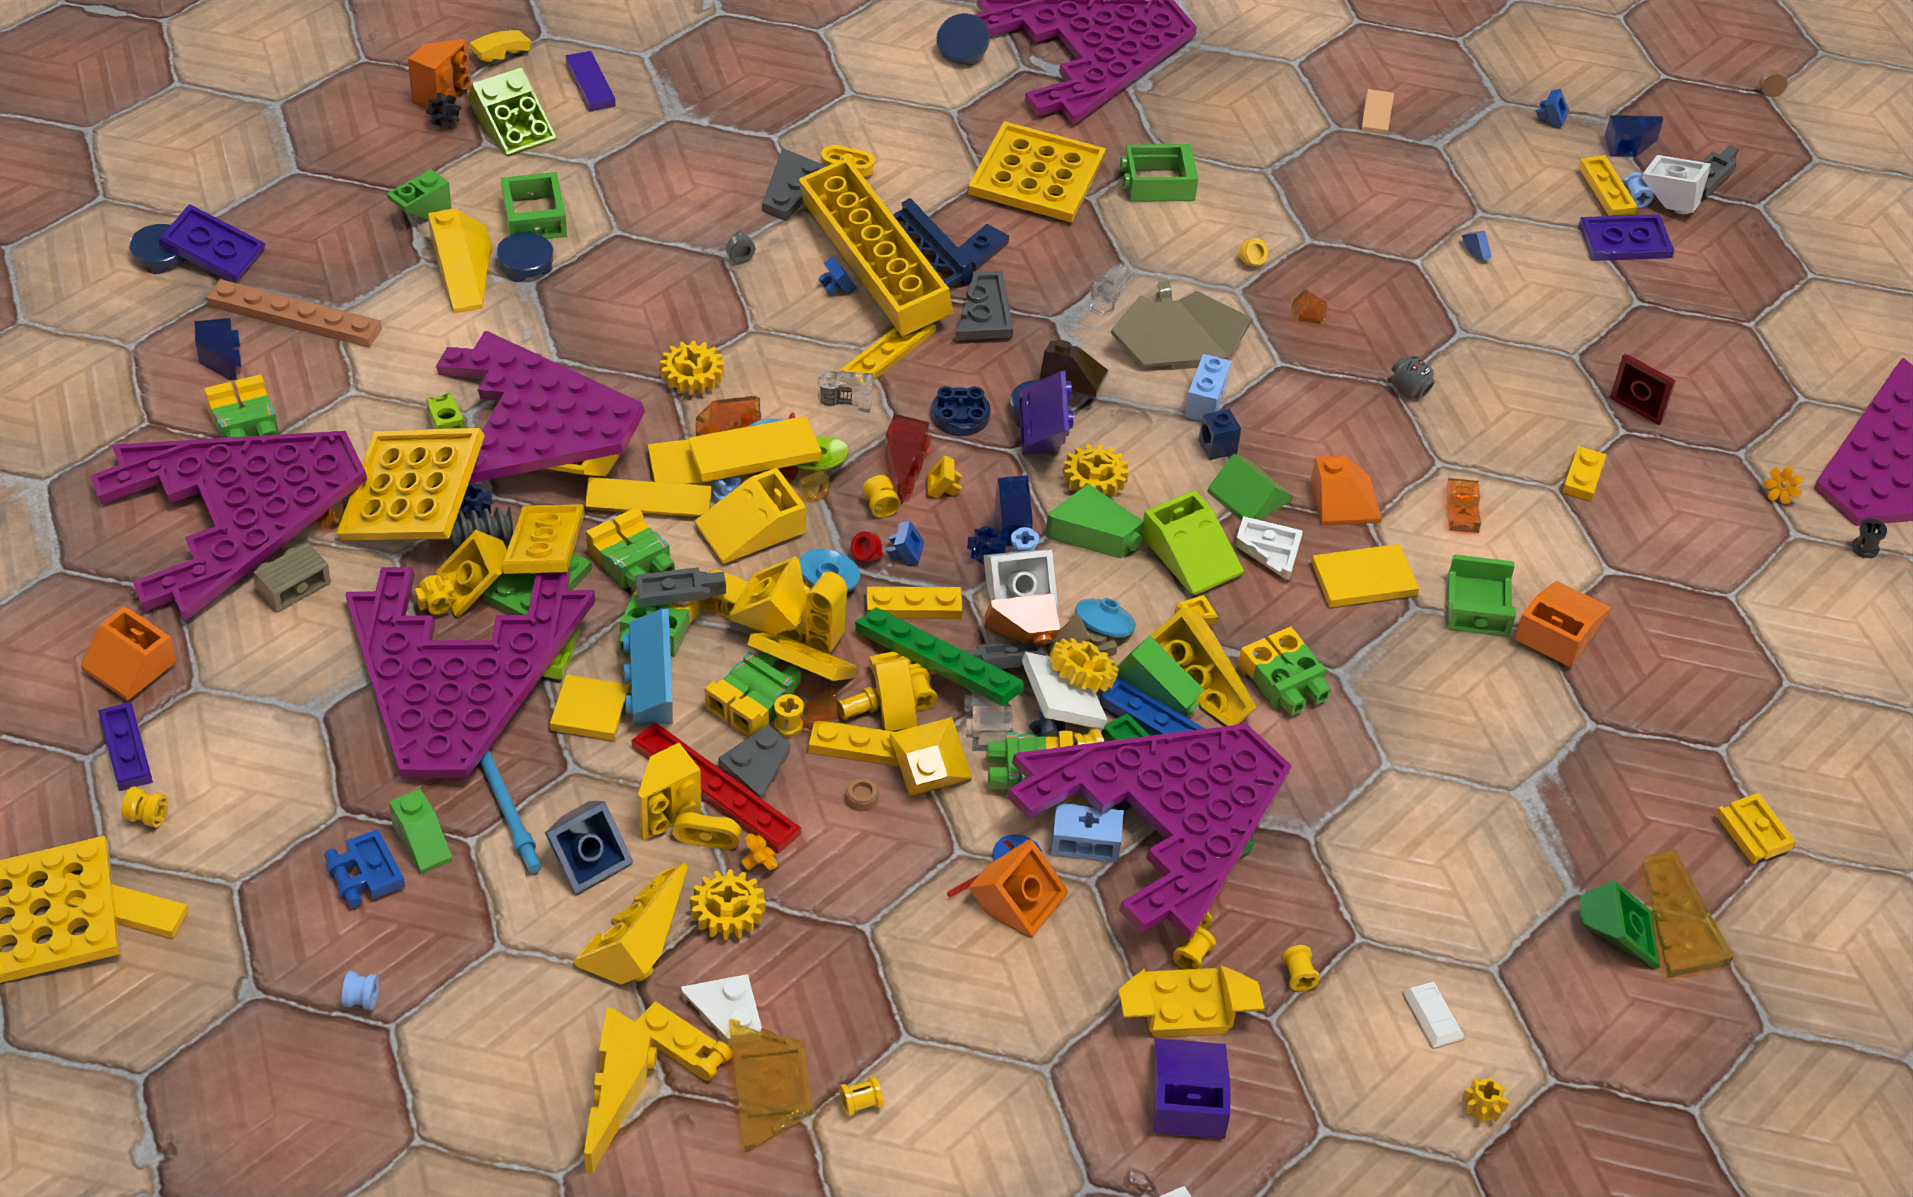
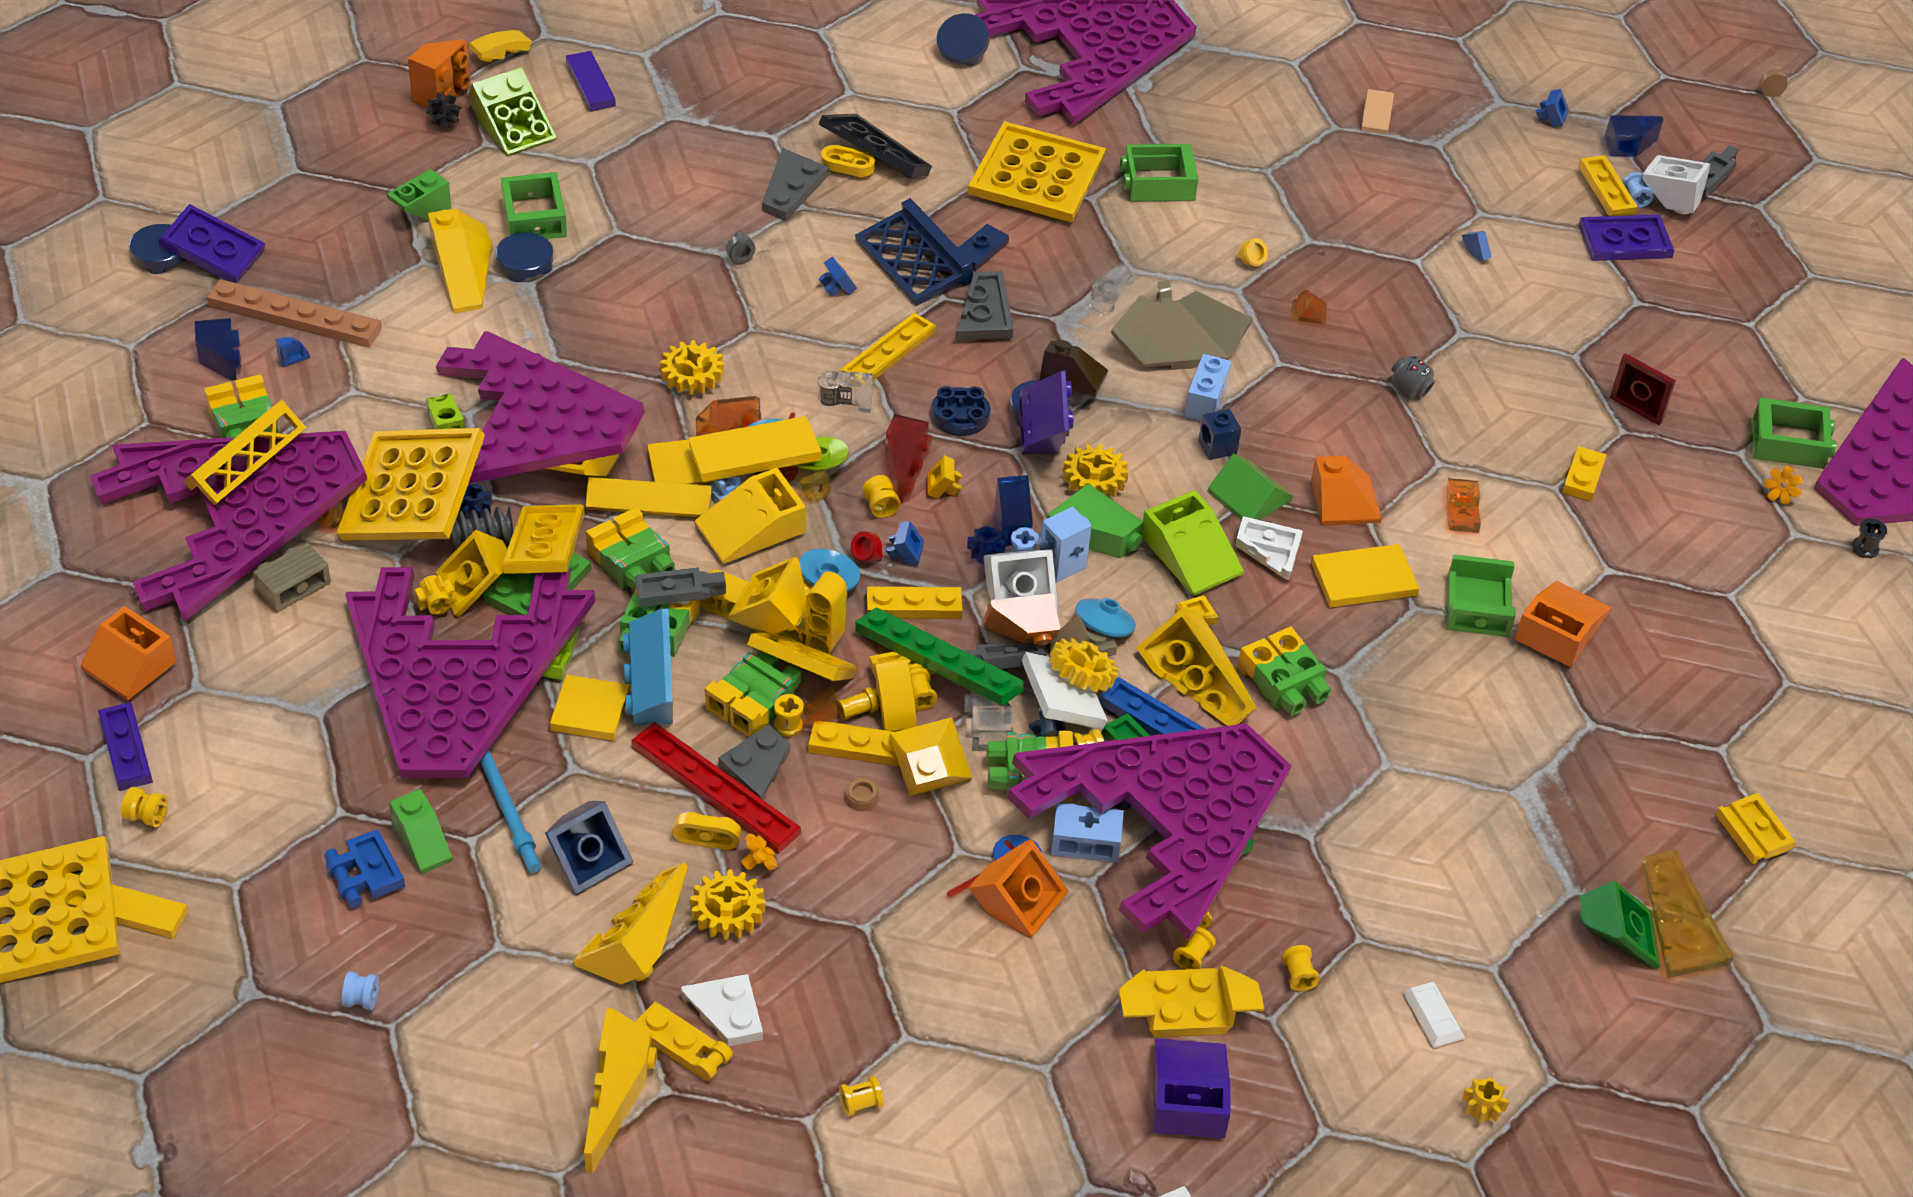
(234, 447): none -> yellow fence
(290, 351): none -> blue tile
(668, 789): yellow slope -> none
(769, 1083): clear yellow wing -> none
(876, 142): none -> black wing
(876, 246): yellow brick -> none
(1069, 539): none -> light blue brick
(1160, 676): bright green slope -> none
(1791, 449): none -> bright green window

